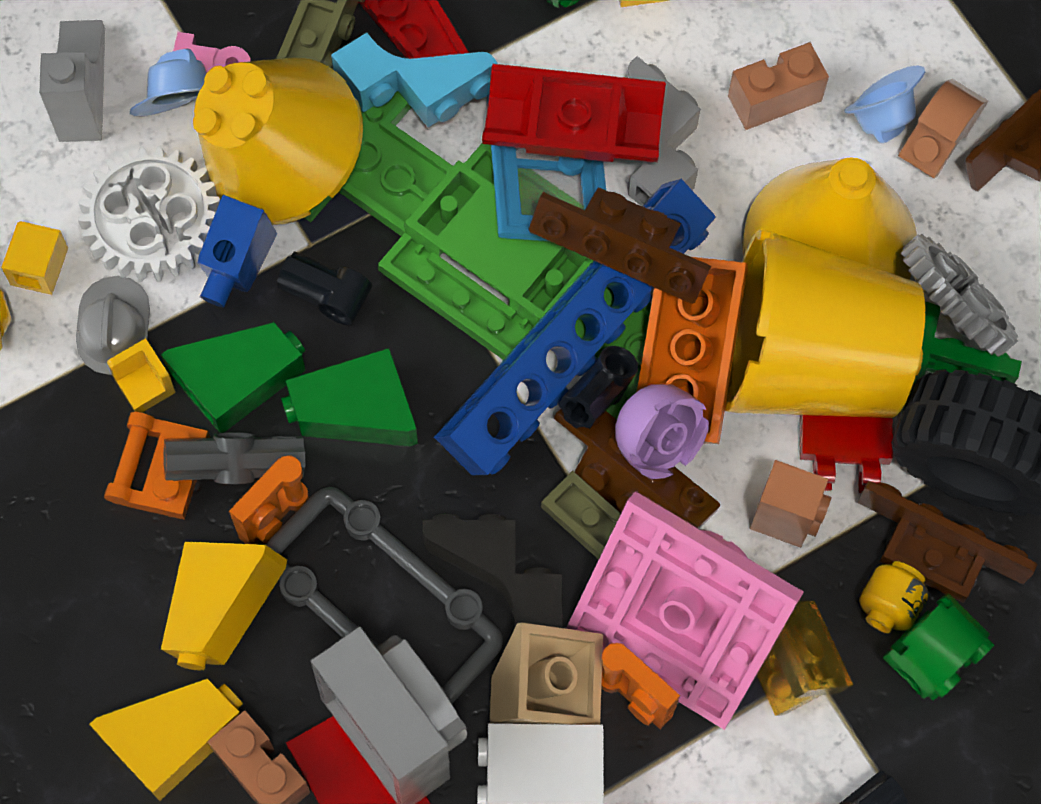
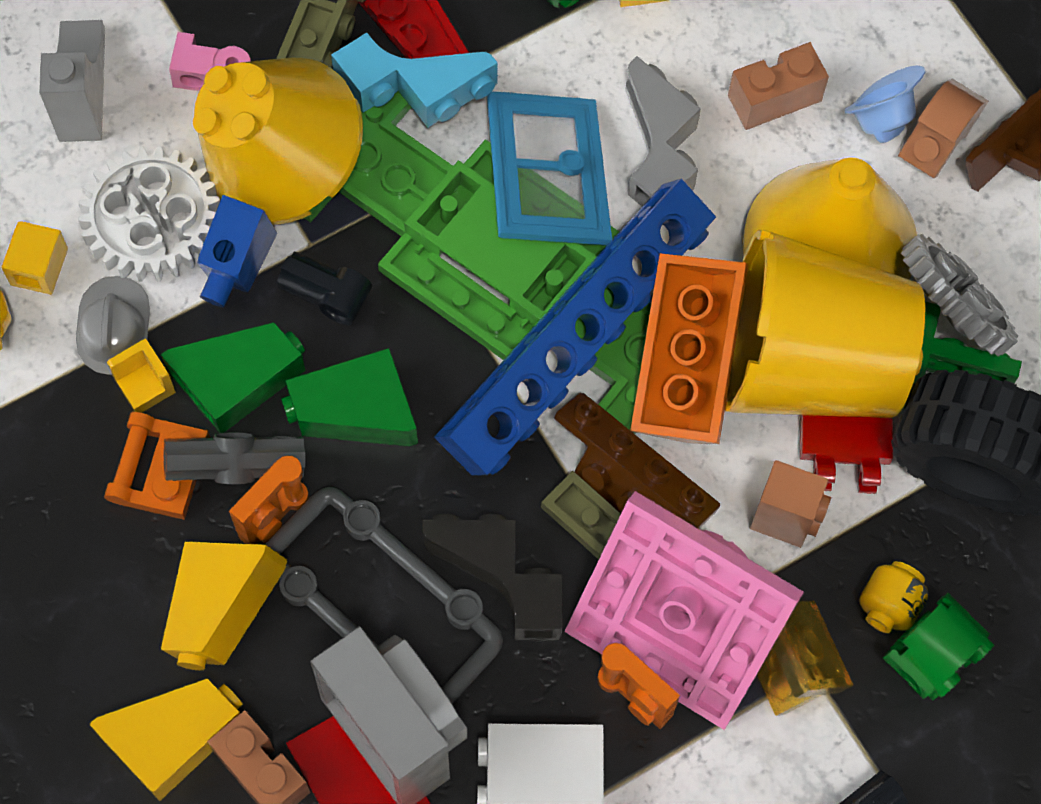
(171, 83): light blue piece -> none
(548, 677): tan slope -> none
(574, 114): red piece -> none
(599, 387): black piece -> none
(622, 238): reddish brown bracket -> none
(660, 429): lavender cylinder -> none
(939, 548): reddish brown bracket -> none

